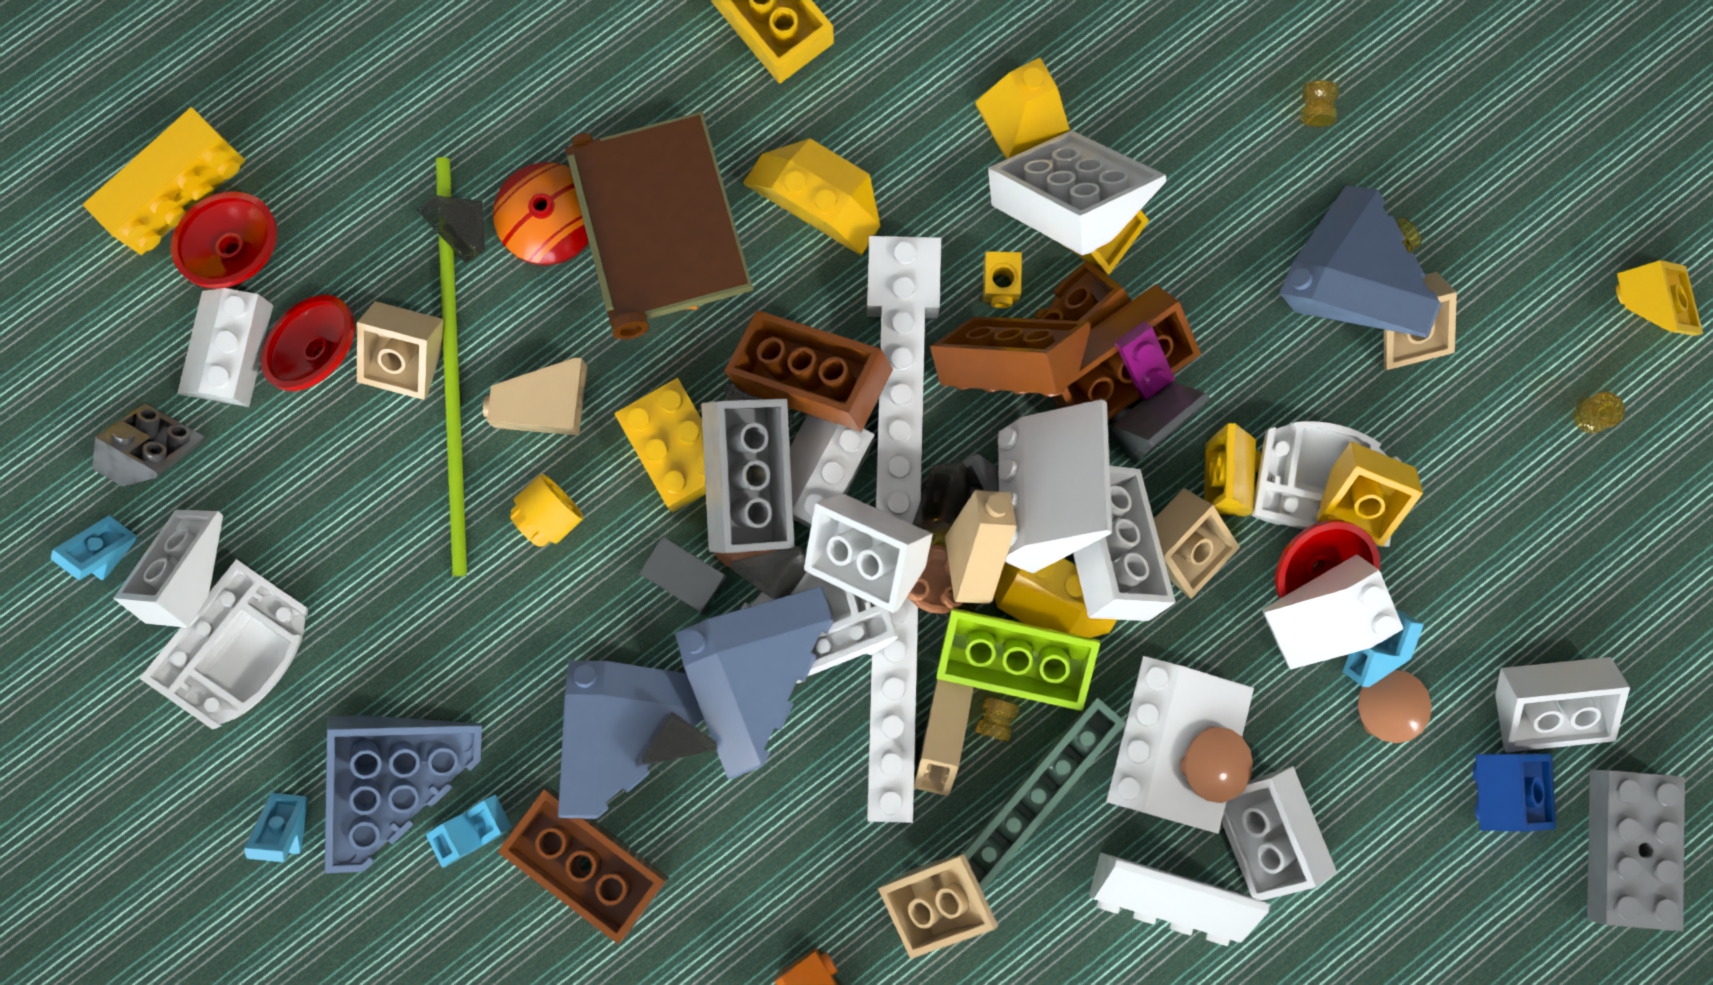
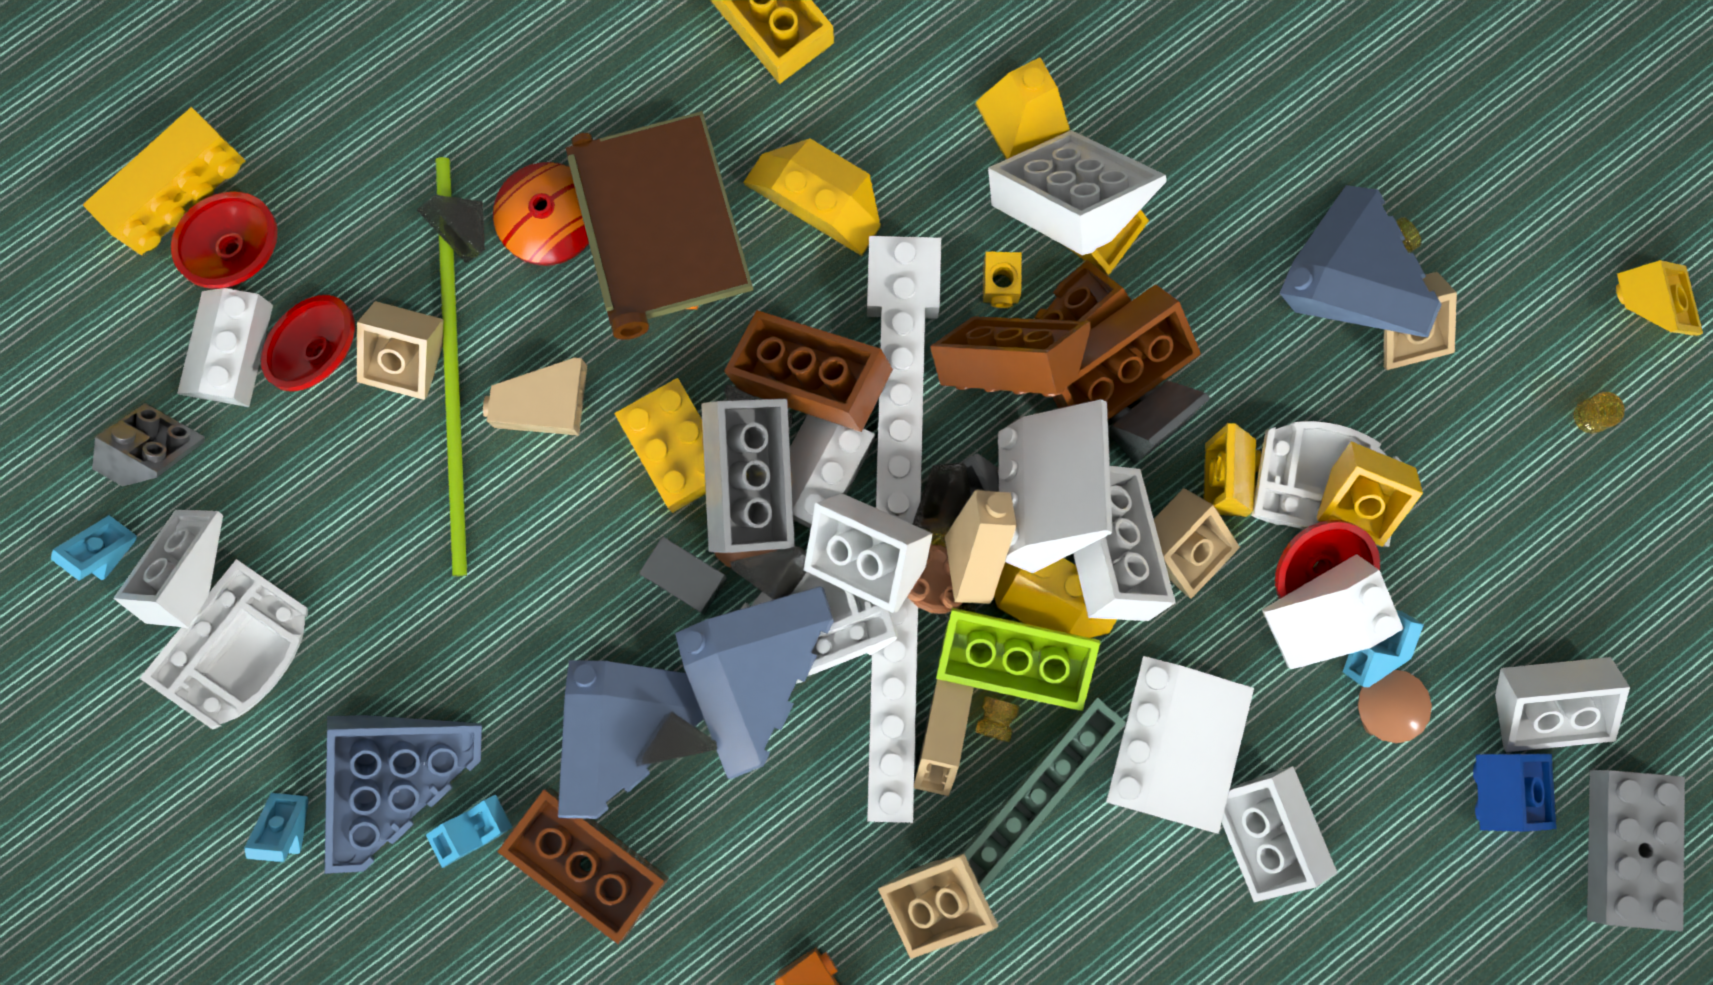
(544, 512): yellow piece -> none
(1144, 360): magenta plate -> none
(1175, 899): white slope -> none
(1217, 764): nougat dish -> none
(1319, 103): clear yellow wheel -> none

